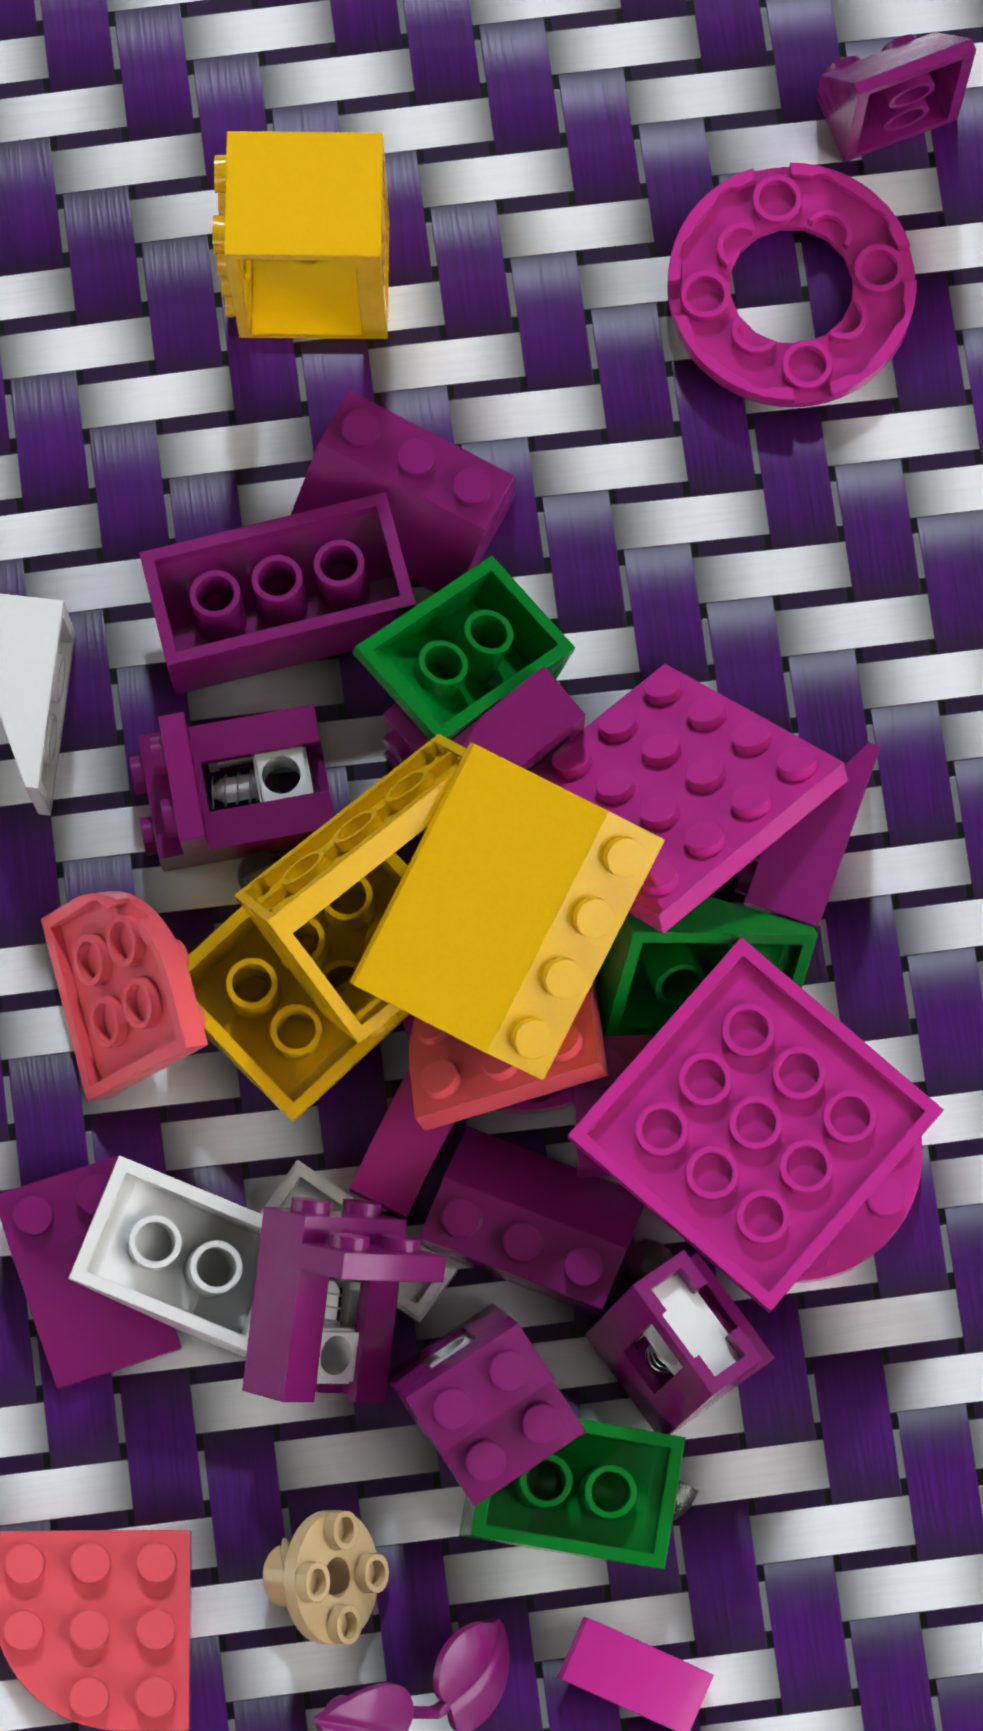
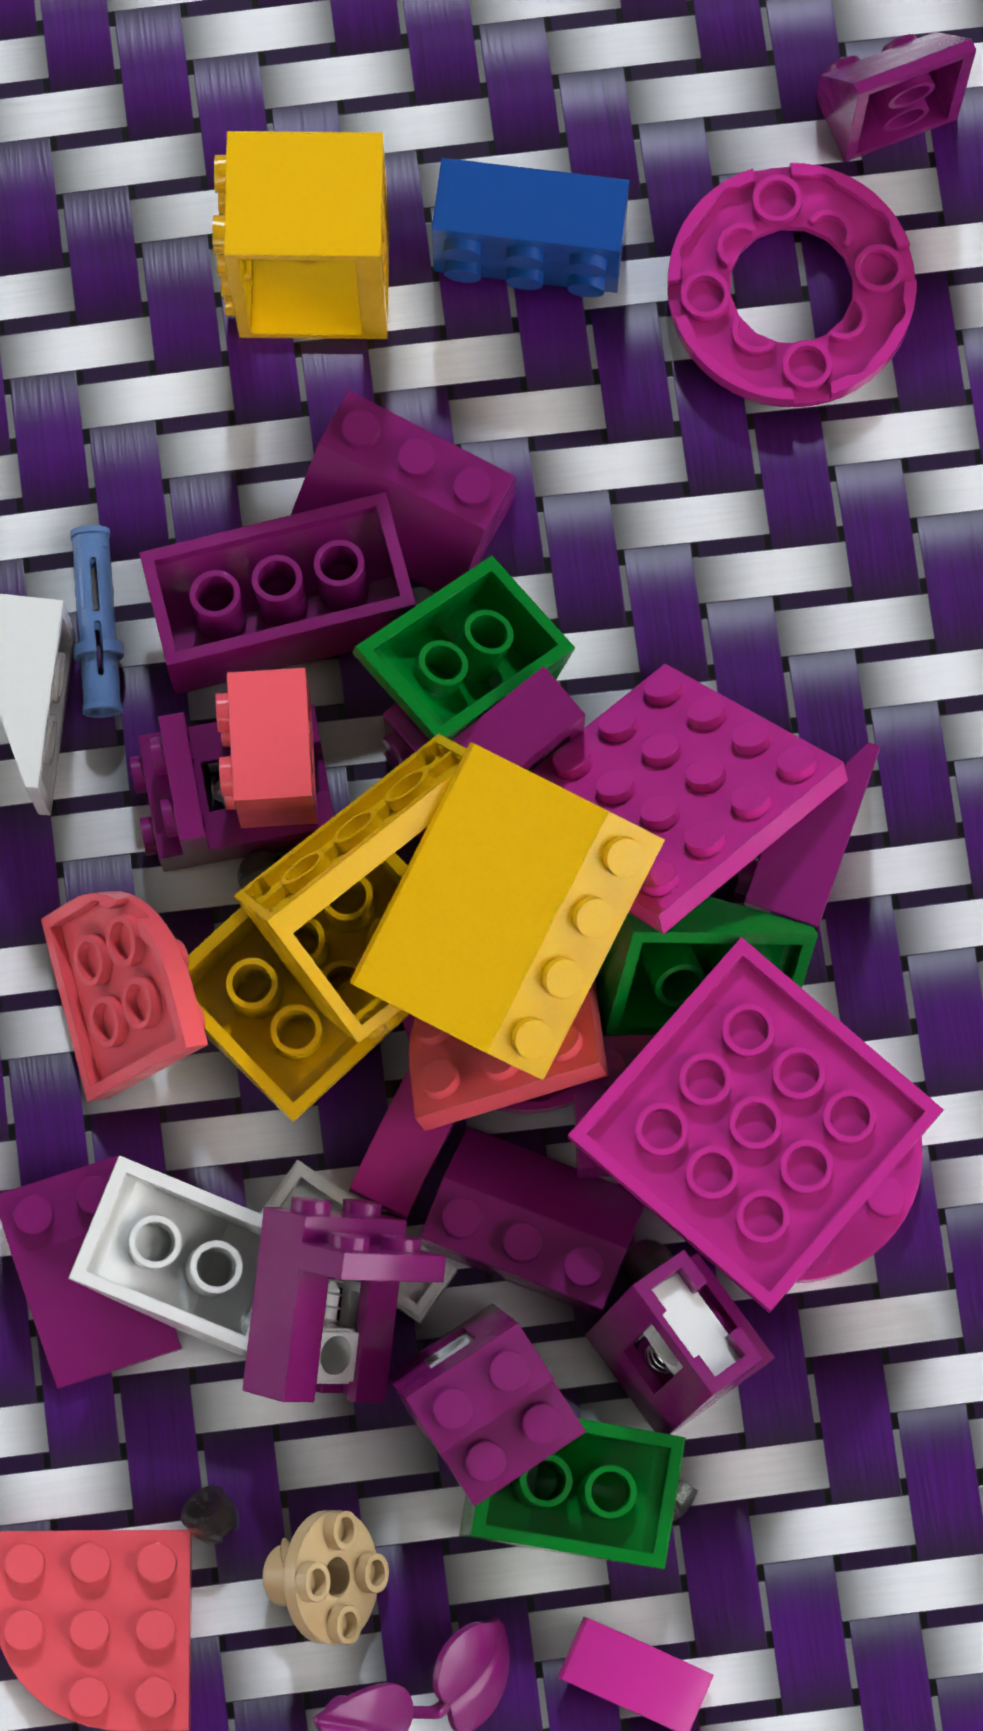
(102, 691): none -> medium blue pin
(201, 1506): none -> clear smoke hinge
(272, 748): none -> coral brick
(529, 227): none -> blue brick

